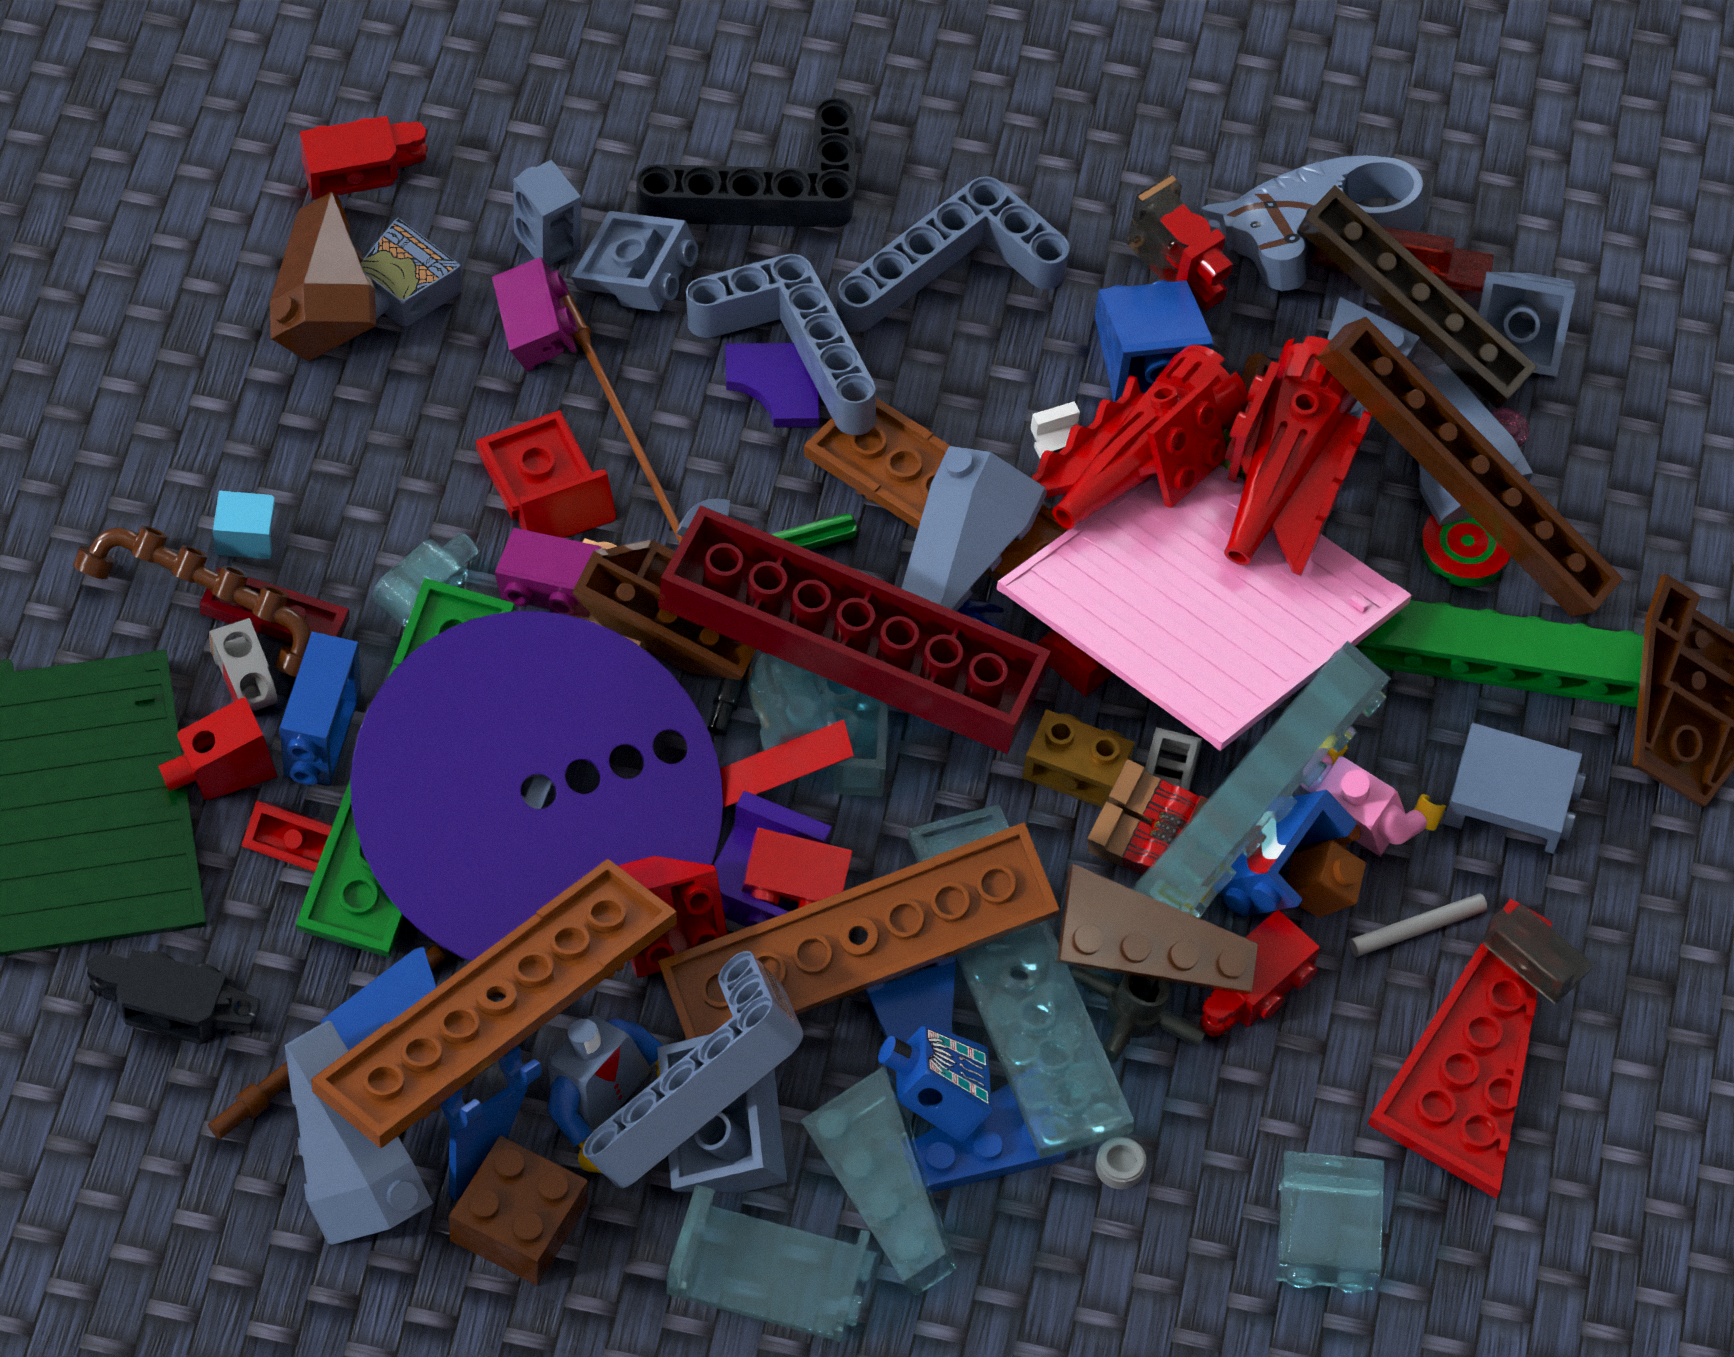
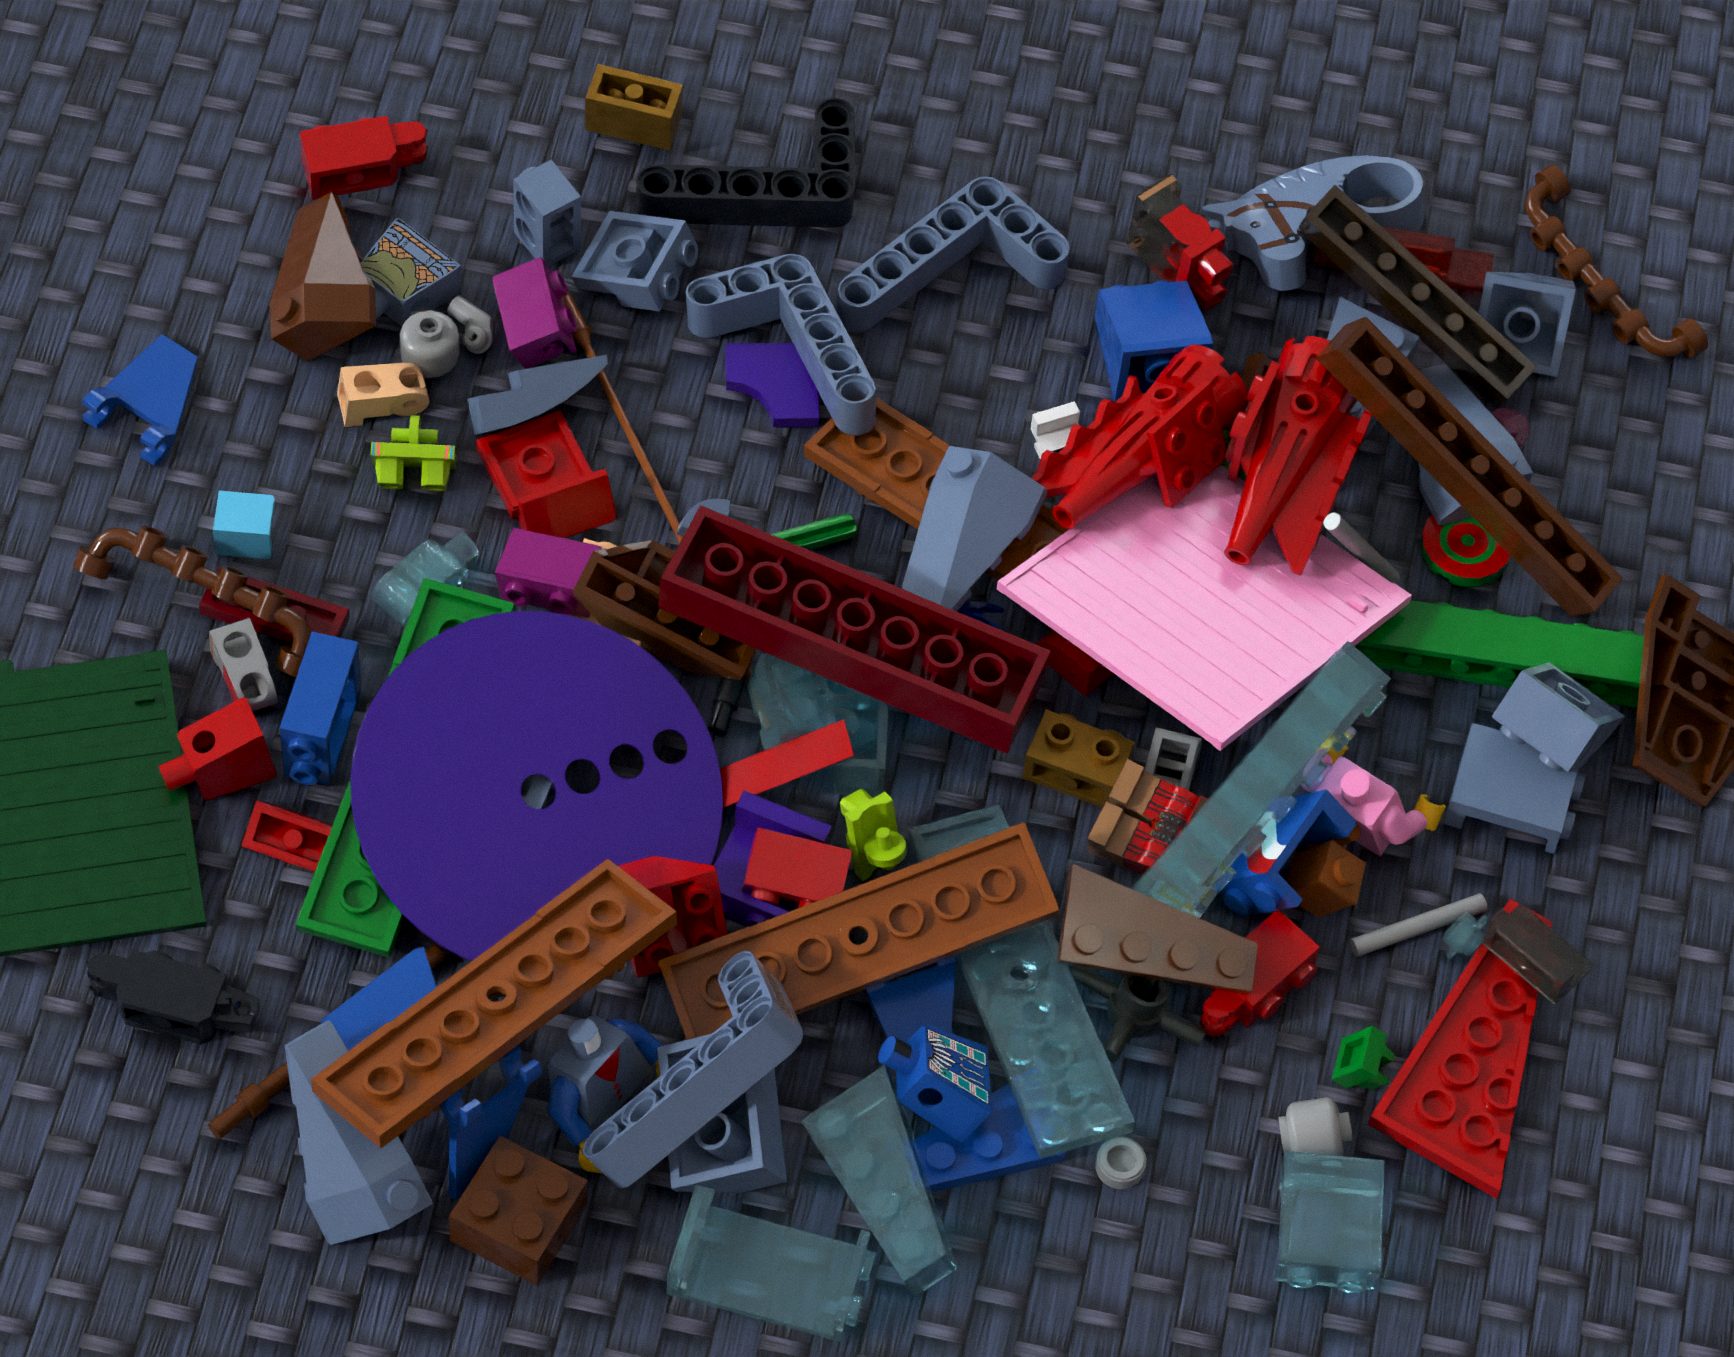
(153, 389): none -> blue flag
(381, 391): none -> light nougat leg
(393, 457): none -> lime hips
(430, 342): none -> light grey head
(477, 324): none -> light grey arm
(532, 393): none -> sand blue slope
(633, 107): none -> pearl gold brick
(872, 832): none -> lime hips
(1315, 1127): none -> light grey head
(1360, 547): none -> light grey bar
(1360, 1059): none -> green tile
(1464, 934): none -> clear light blue plate
(1556, 717): none -> sand blue slope
(1602, 292): none -> reddish brown bar

